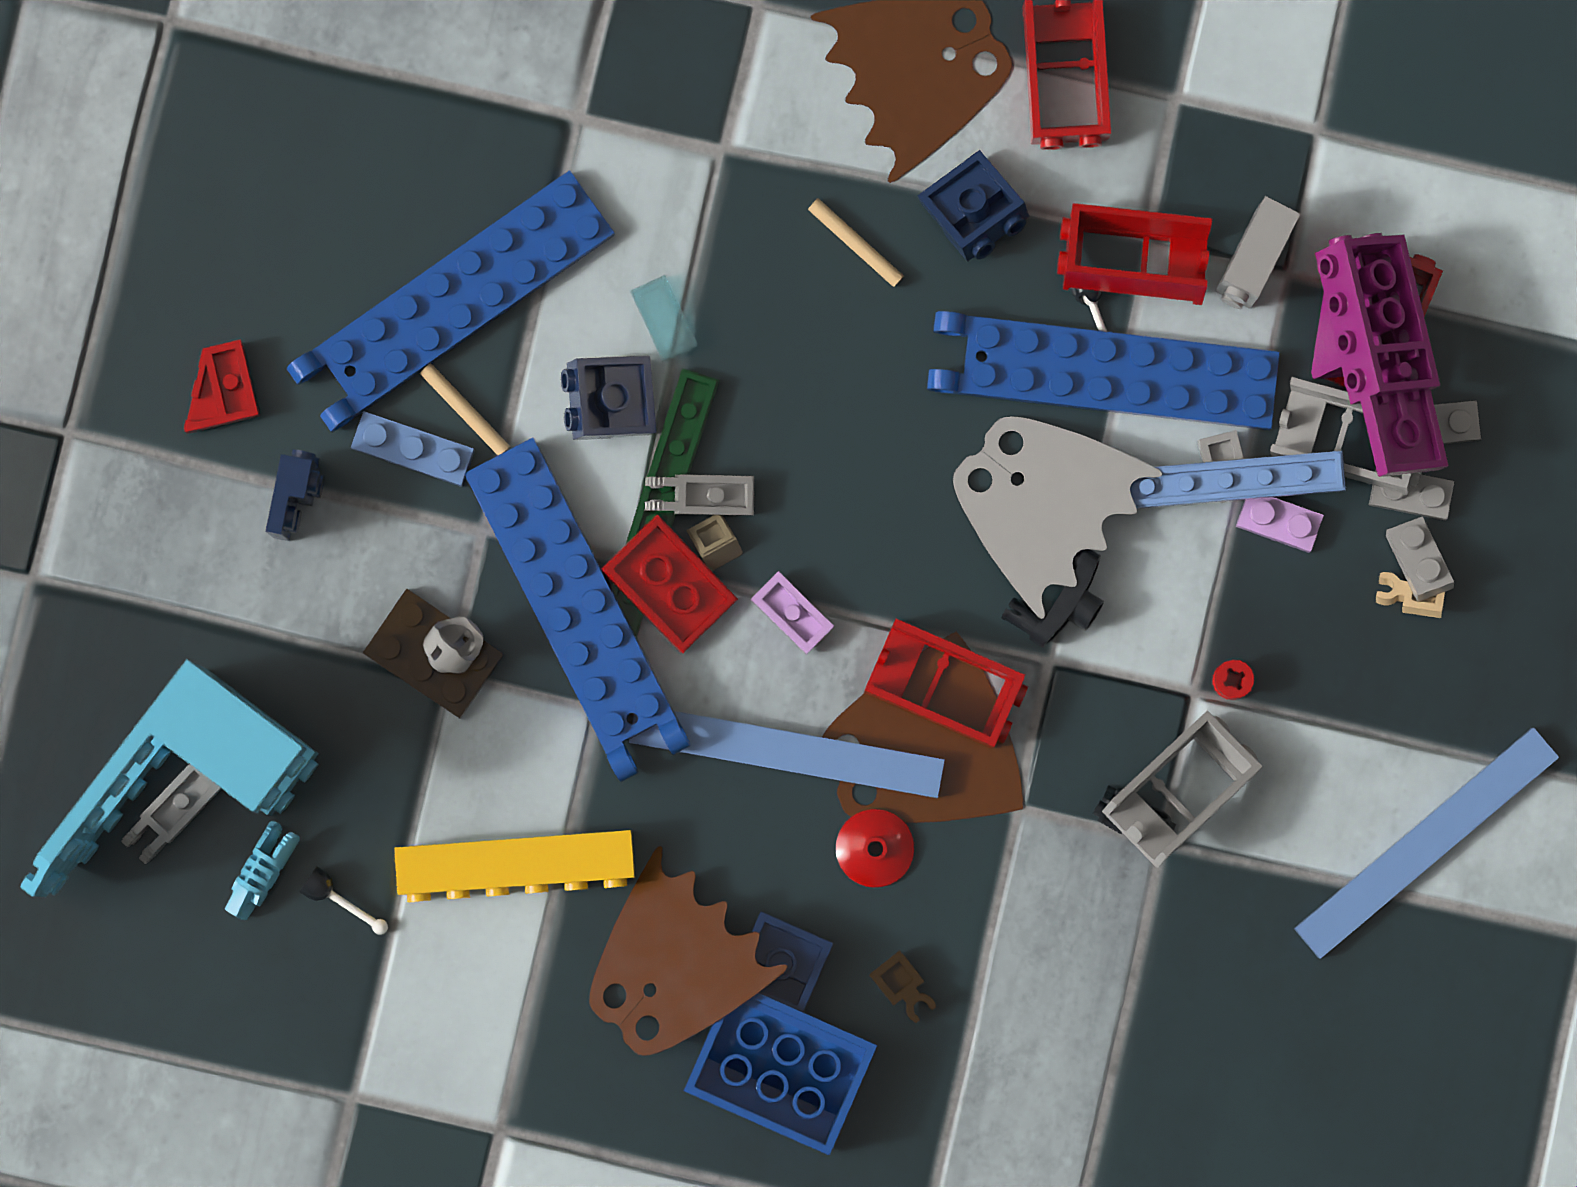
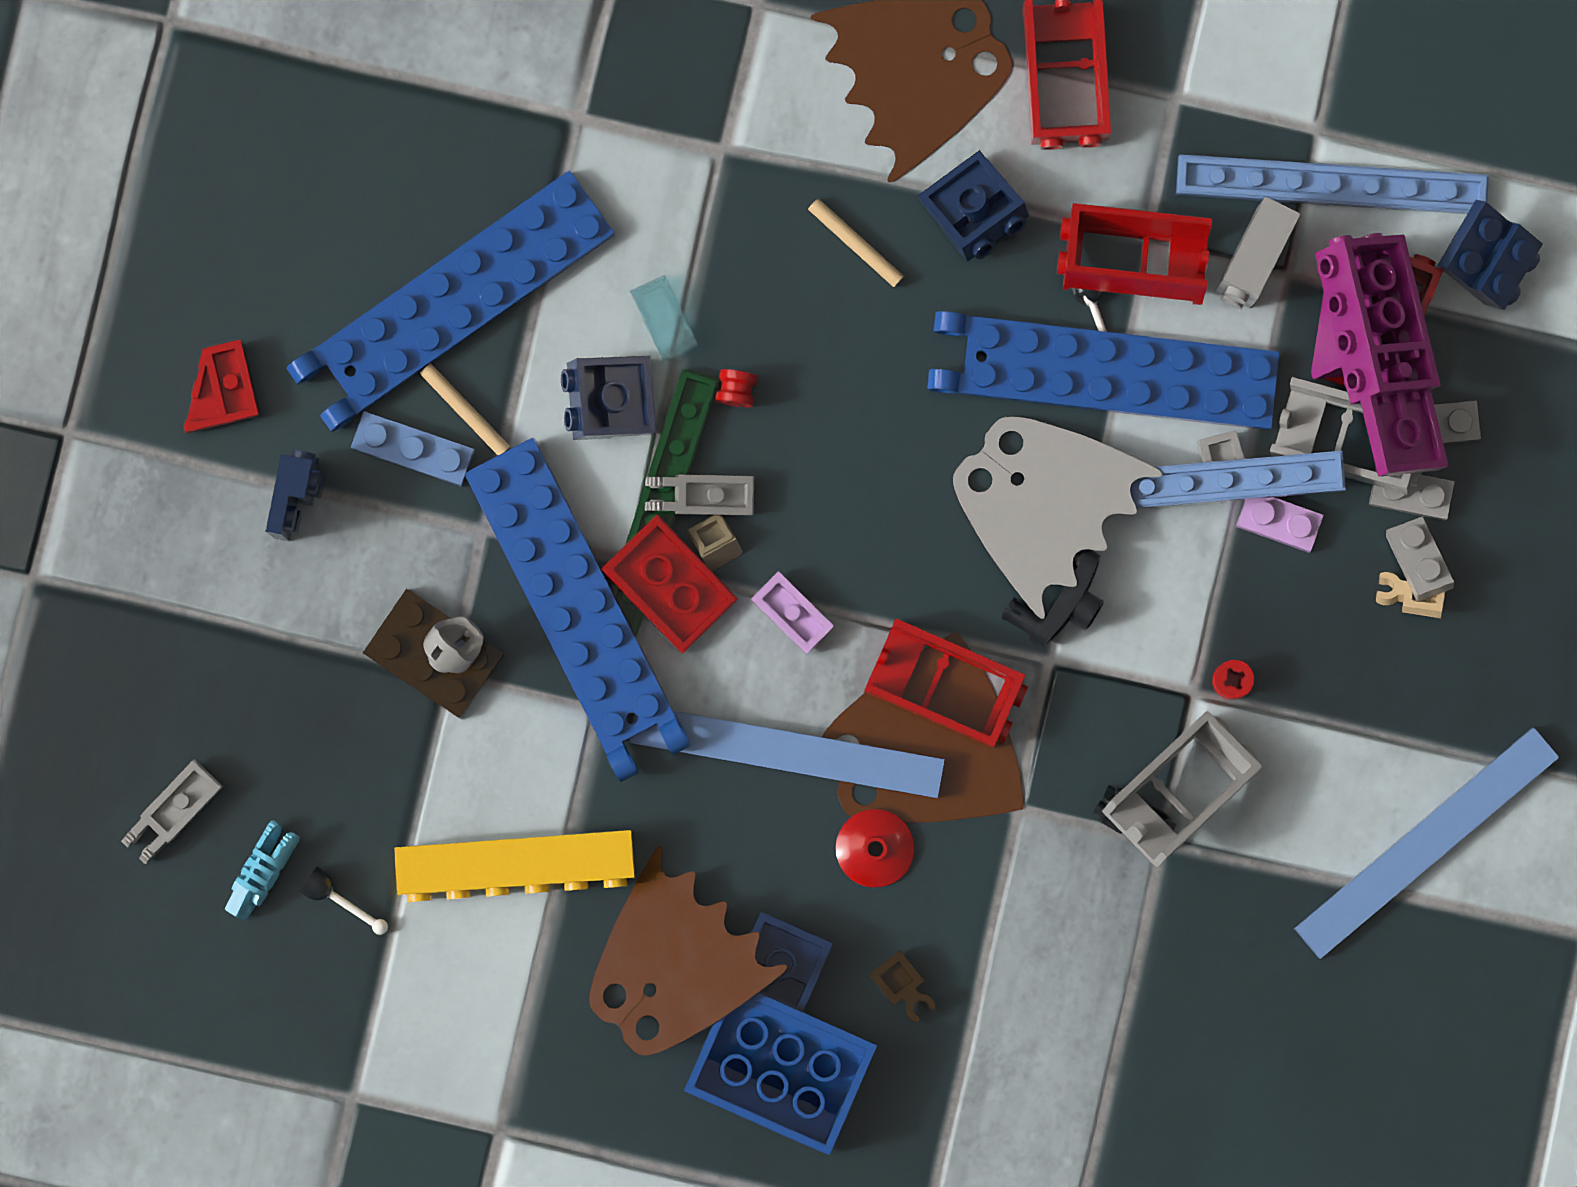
(212, 732): medium azure bracket -> none
(736, 388): none -> red wheel
(1329, 184): none -> medium blue tile
(1490, 256): none -> dark blue plate

